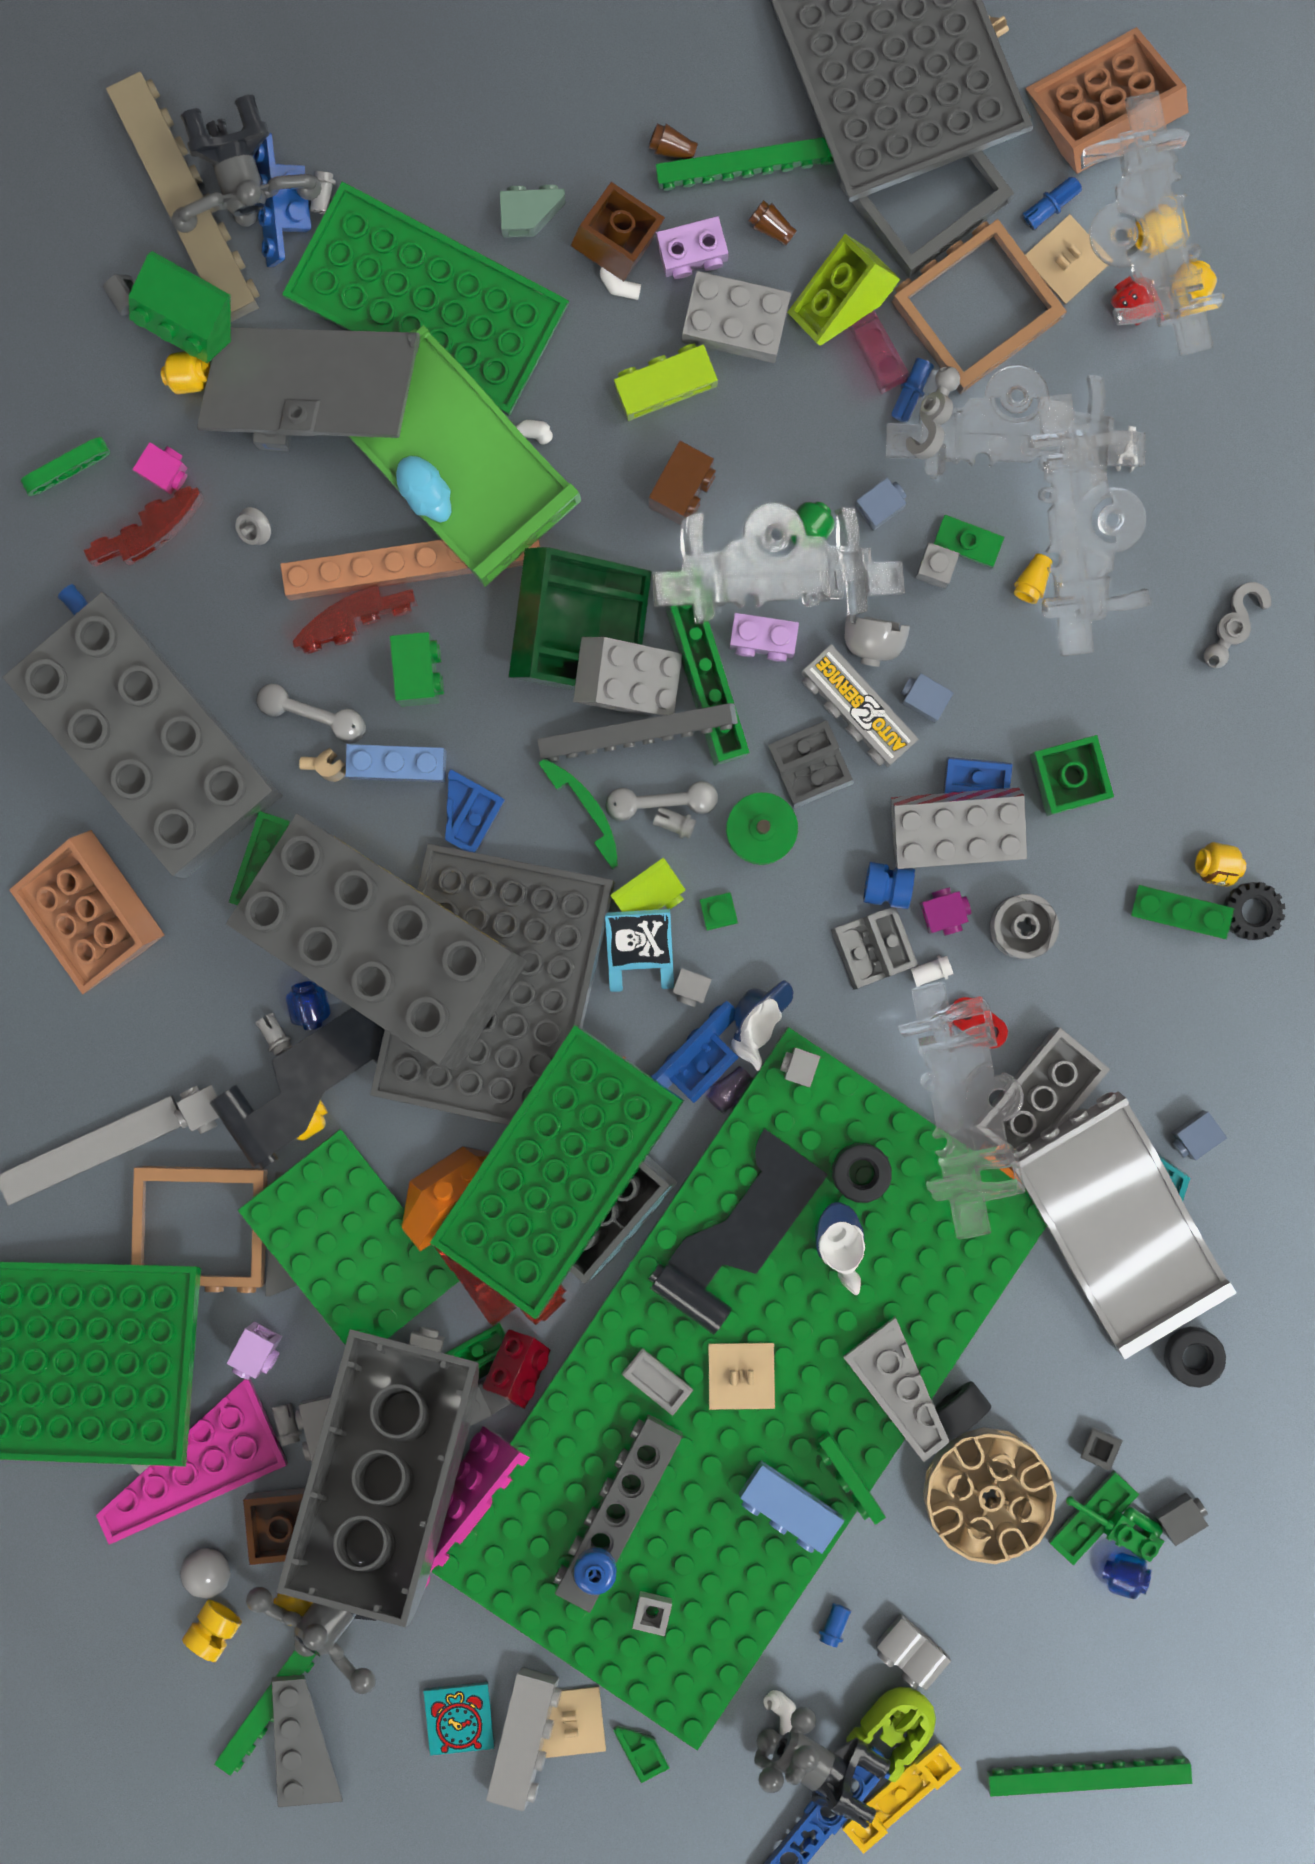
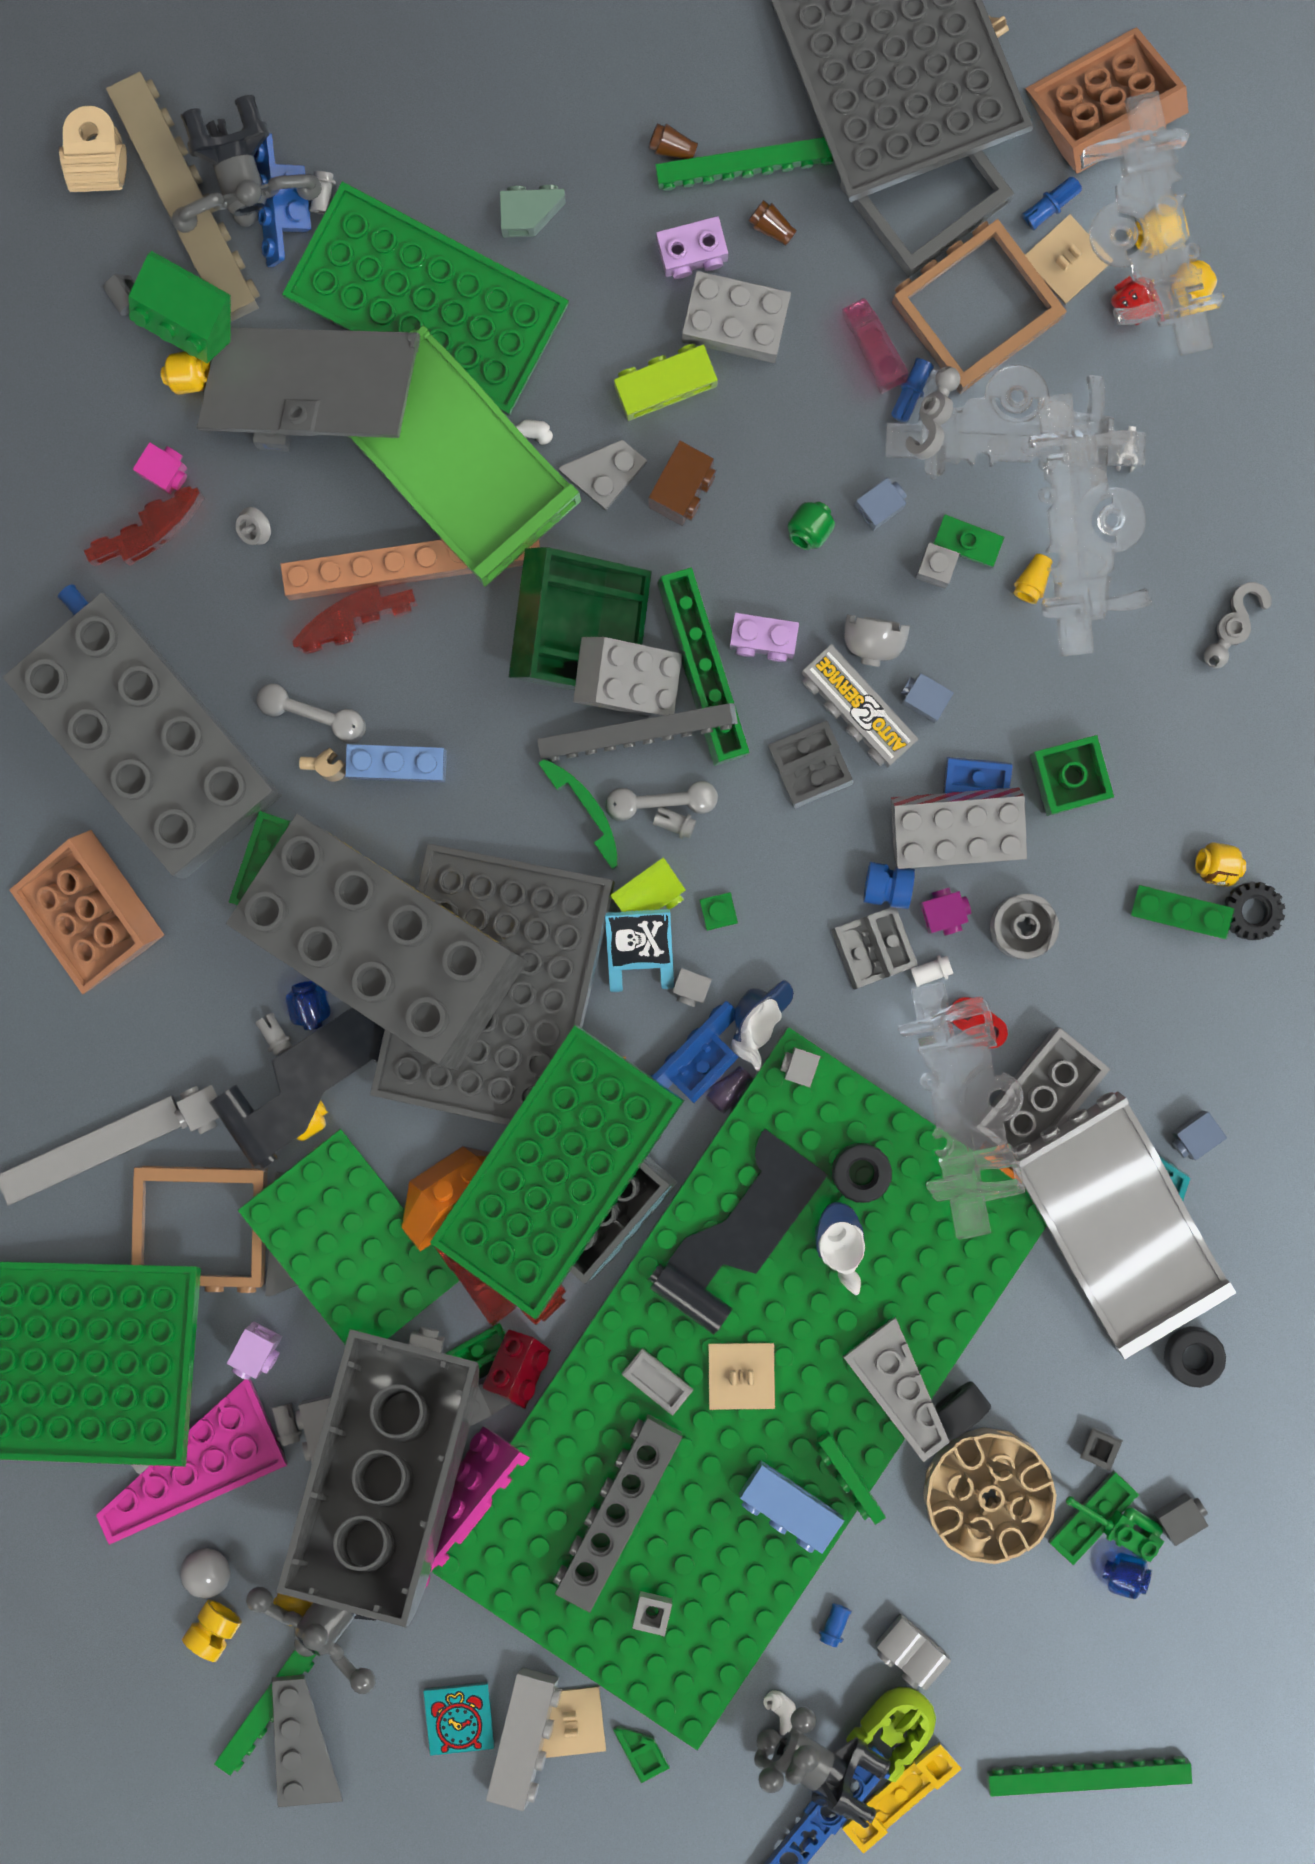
(65, 466): green beam -> none
(93, 163): none -> tan piece
(270, 1523): reddish brown brick -> none
(415, 669): green brick -> none
(424, 488): medium azure arm -> none
(469, 812): blue wing -> none
(594, 1560): blue head -> none
(605, 472): none -> light grey wing
(617, 231): reddish brown brick -> none
(618, 287): white arm -> none
(745, 569): clear piece -> none
(762, 828): green wheel -> none
(843, 291): lime slope -> none

